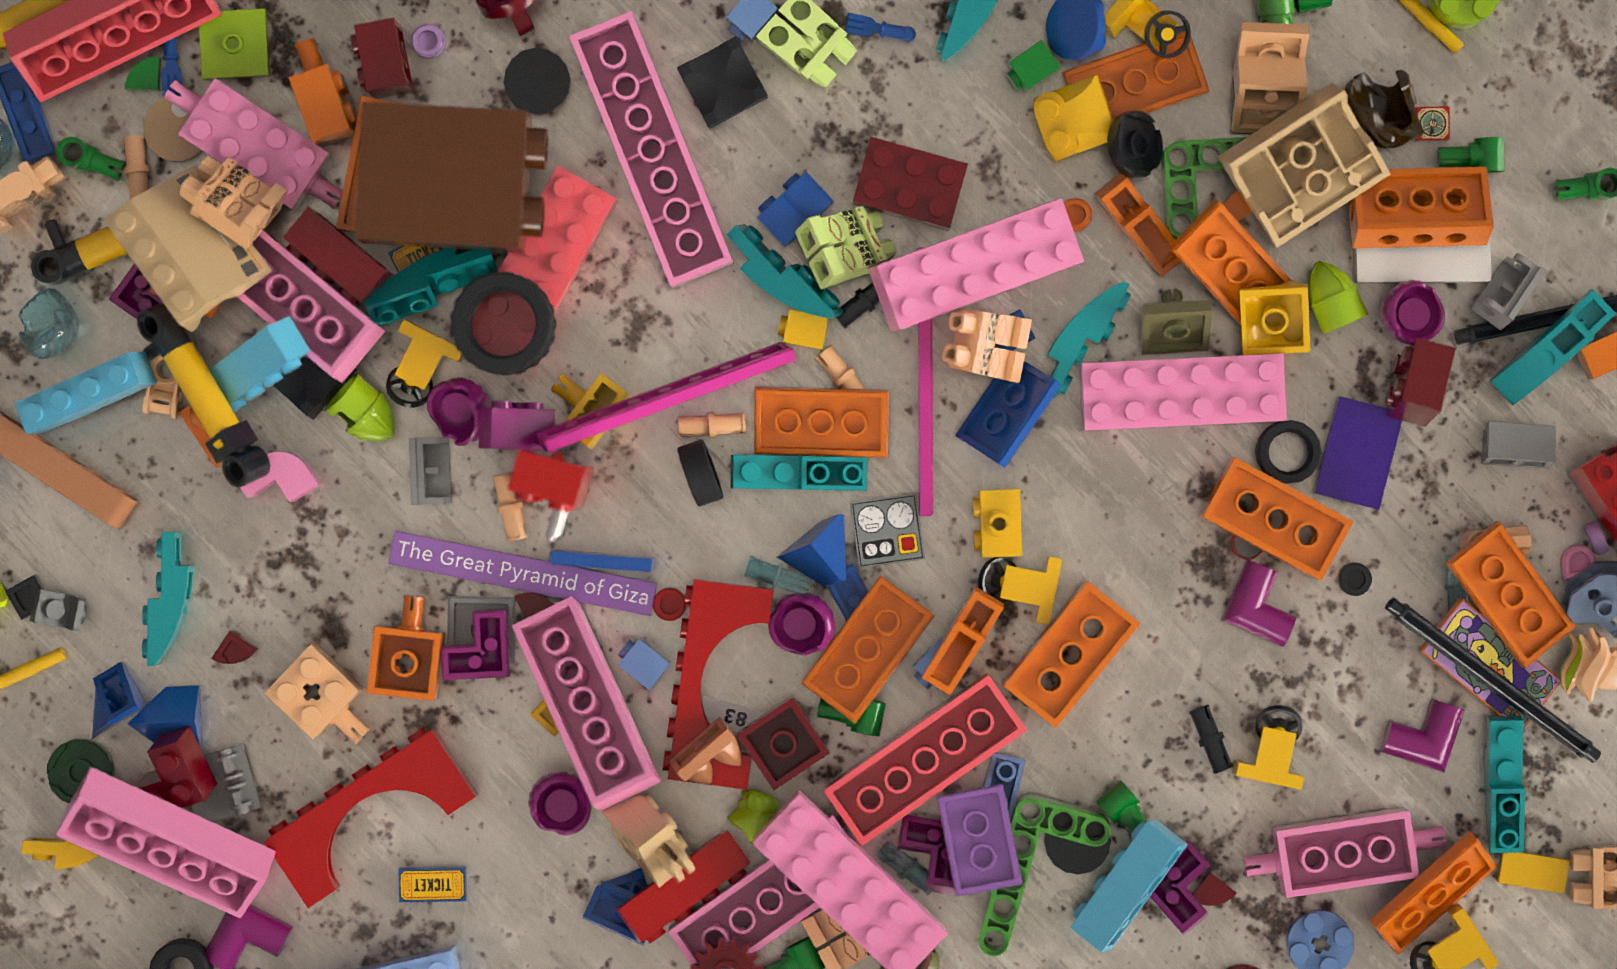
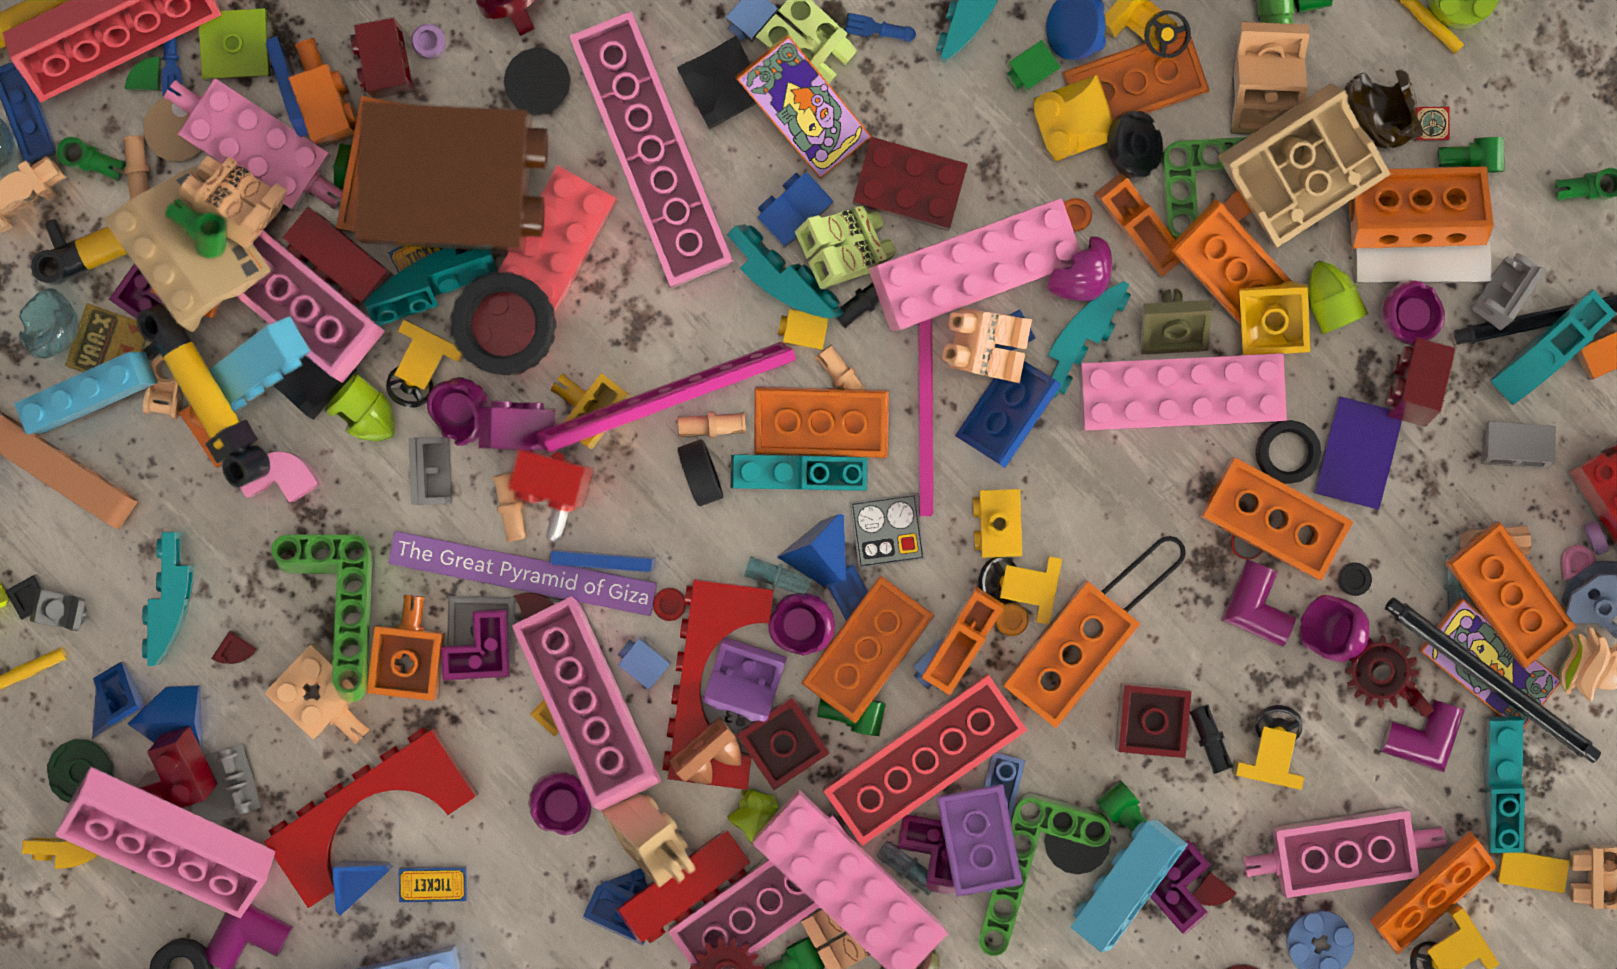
(102, 338): none -> clear yellow tile
(205, 229): none -> green pin
(282, 72): none -> blue tile
(341, 165): none -> green tile
(346, 601): none -> bright green beam
(354, 879): none -> blue slope
(744, 680): none -> medium lavender bracket
(803, 106): none -> tile
(1012, 620): none -> light orange tile
(1087, 276): none -> magenta piece
(1139, 560): none -> black piece
(1153, 720): none -> dark red brick
(1334, 628): none -> magenta piece
(1382, 690): none -> dark red gear
(1419, 703): none -> dark red tile

